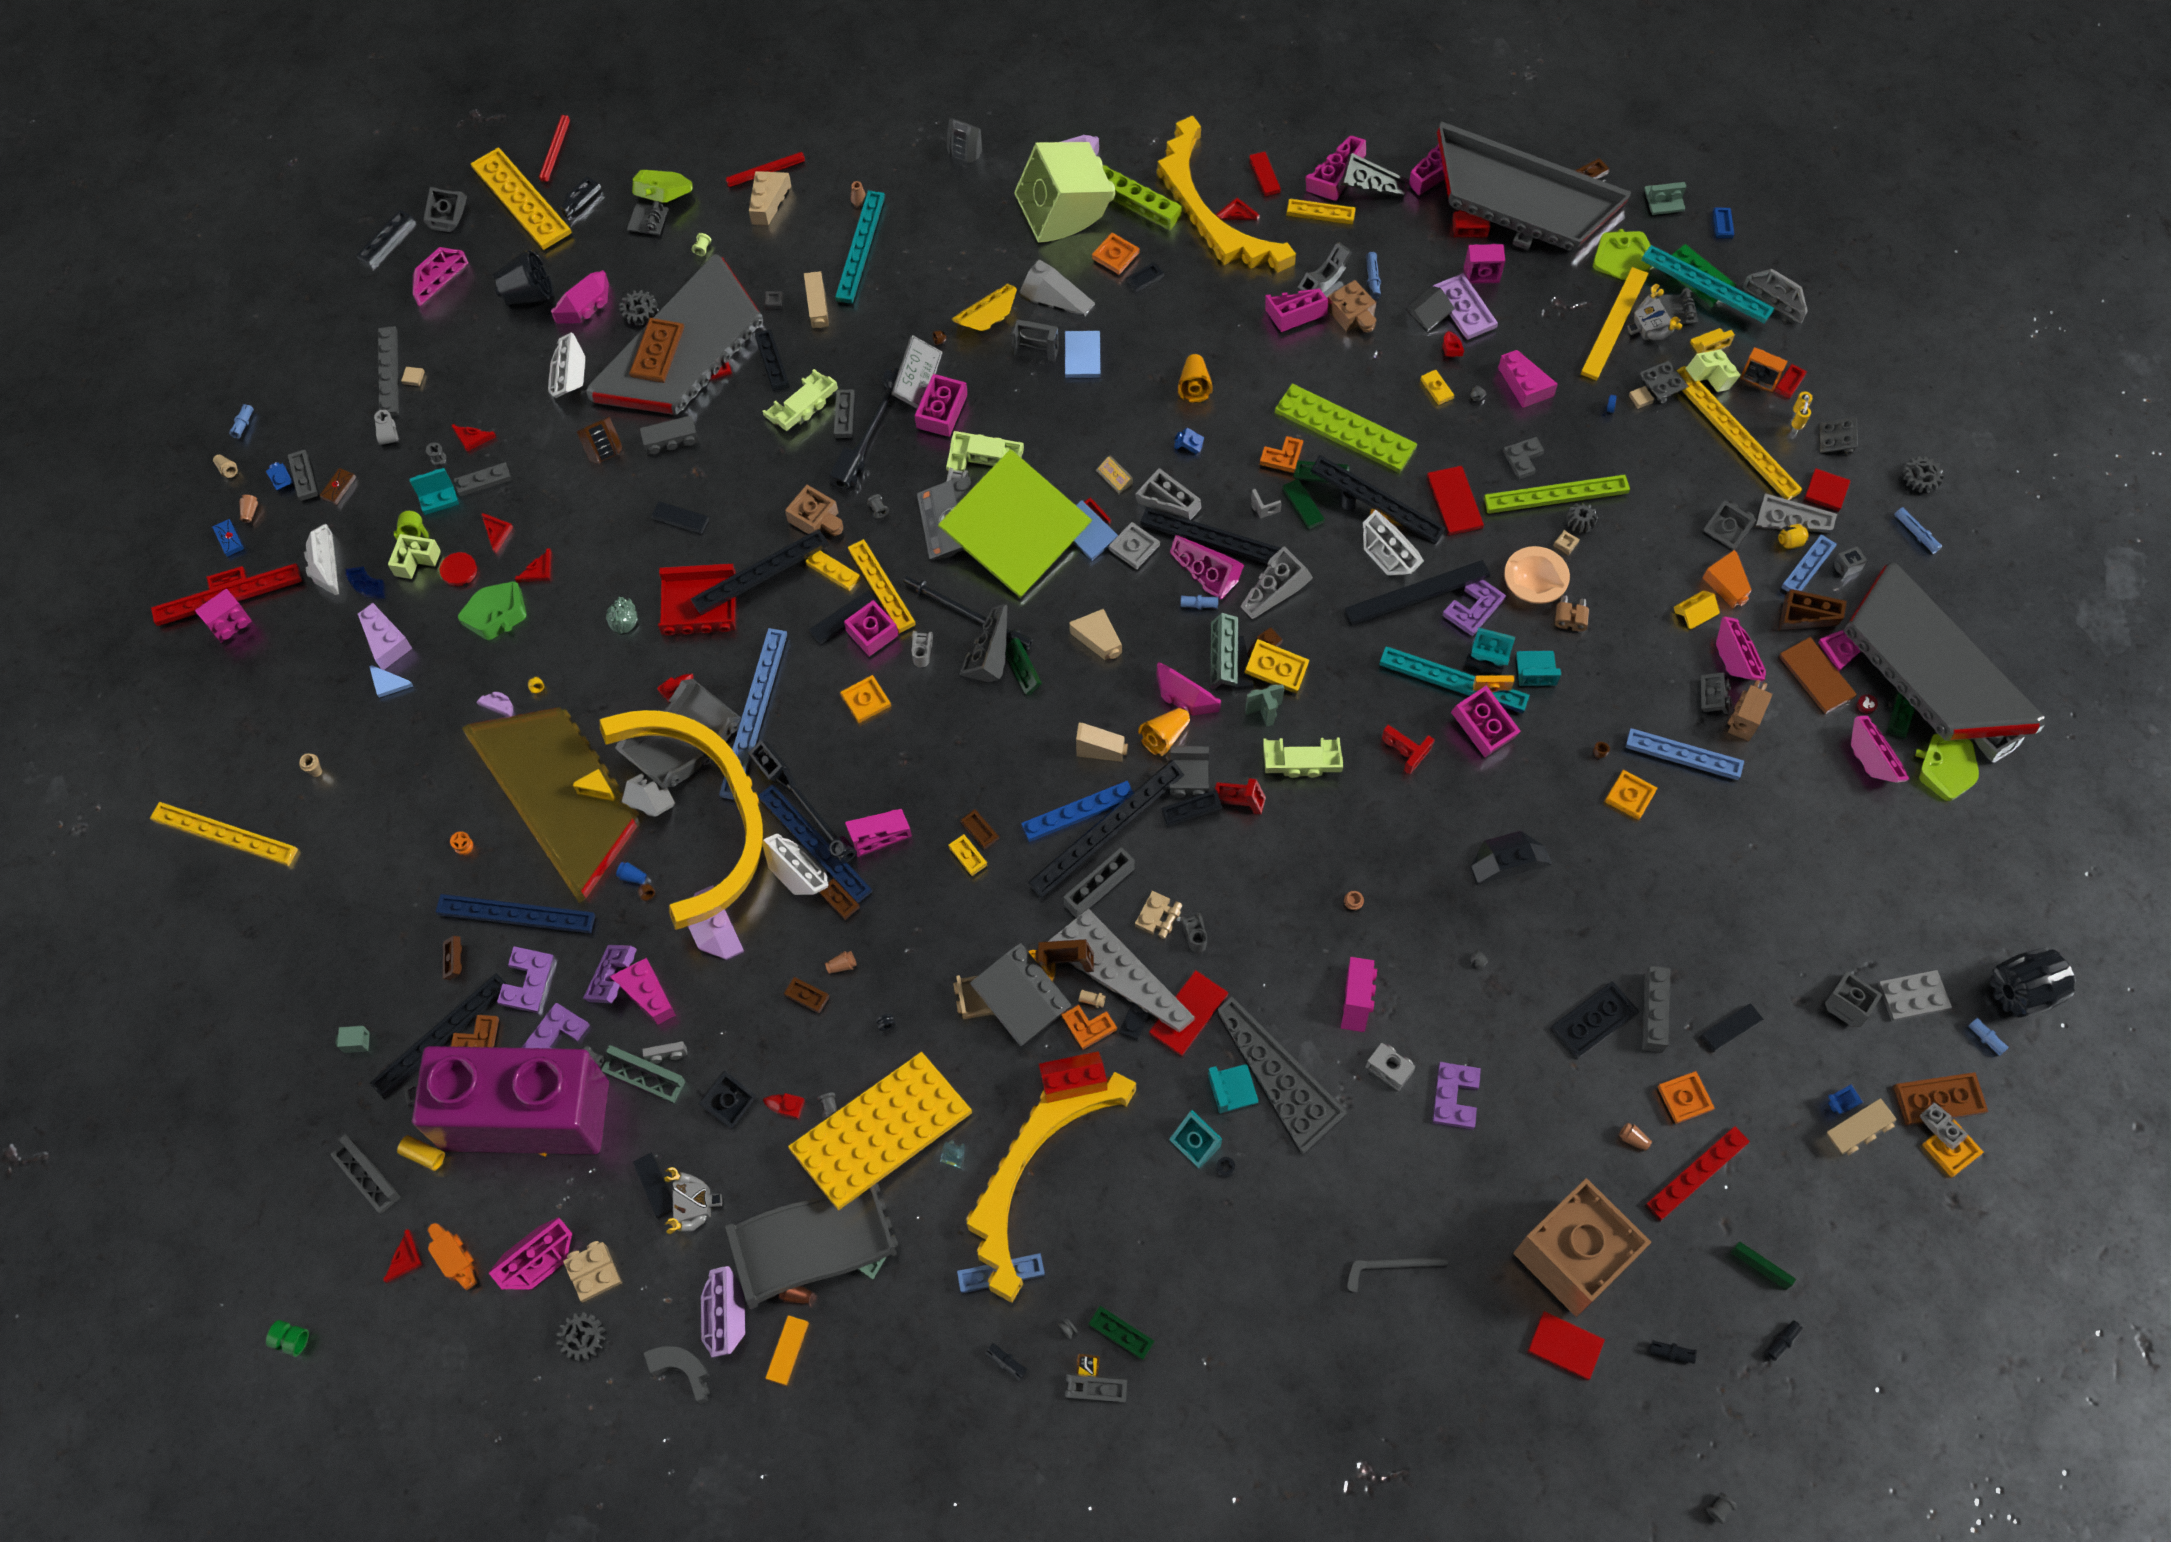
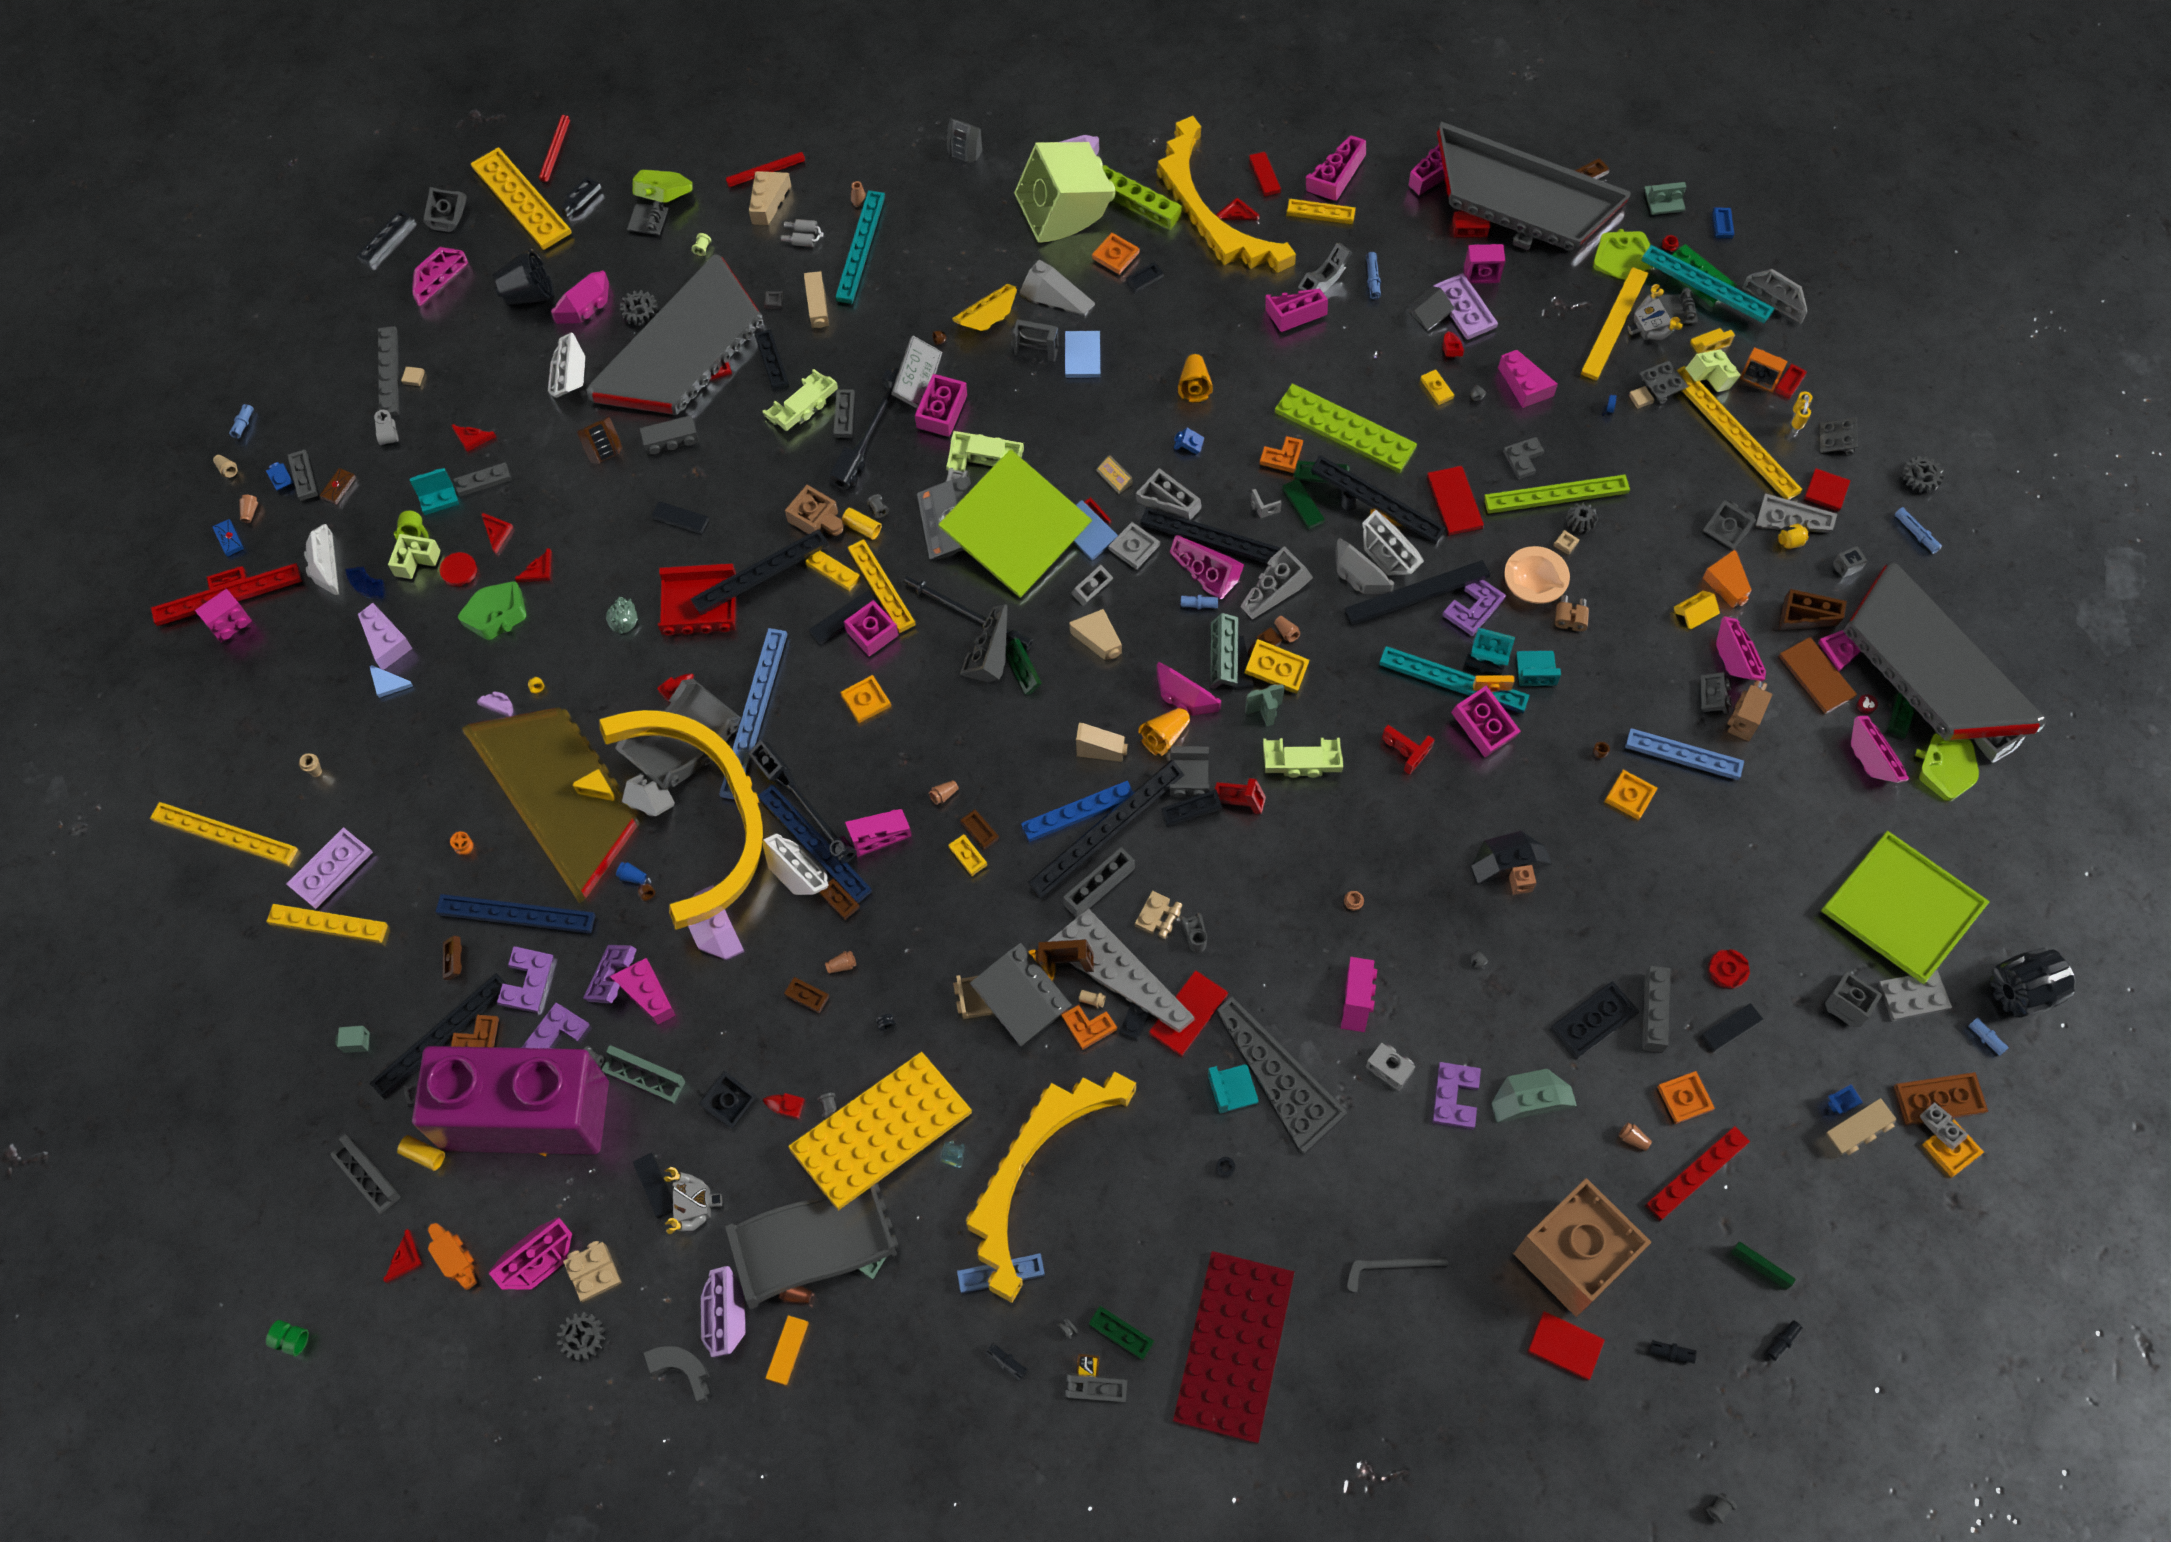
(327, 923): none -> yellow plate
(329, 868): none -> lavender plate
(437, 451): dark grey bush -> none
(656, 350): dark orange tile -> none
(669, 1051): light grey plate -> none
(802, 239): none -> light grey piece
(861, 523): none -> yellow pin
(921, 646): light grey piece -> none
(942, 792): none -> nougat cone
(1073, 1077): red slope -> none
(1092, 585): none -> light grey brick
(1196, 1139): teal slope -> none
(1234, 1347): none -> dark red plate
(1287, 629): none -> nougat cone
(1352, 307): medium nougat brick -> none
(1360, 570): none -> light grey wedge
(1368, 176): pearl dark grey wing -> none
(1522, 879): none -> nougat brick
(1532, 1095): none -> sand green wedge
(1670, 243): none -> red plate
(1729, 969): none -> red tile
(1809, 564): medium blue plate -> none
(1905, 907): none -> lime tile

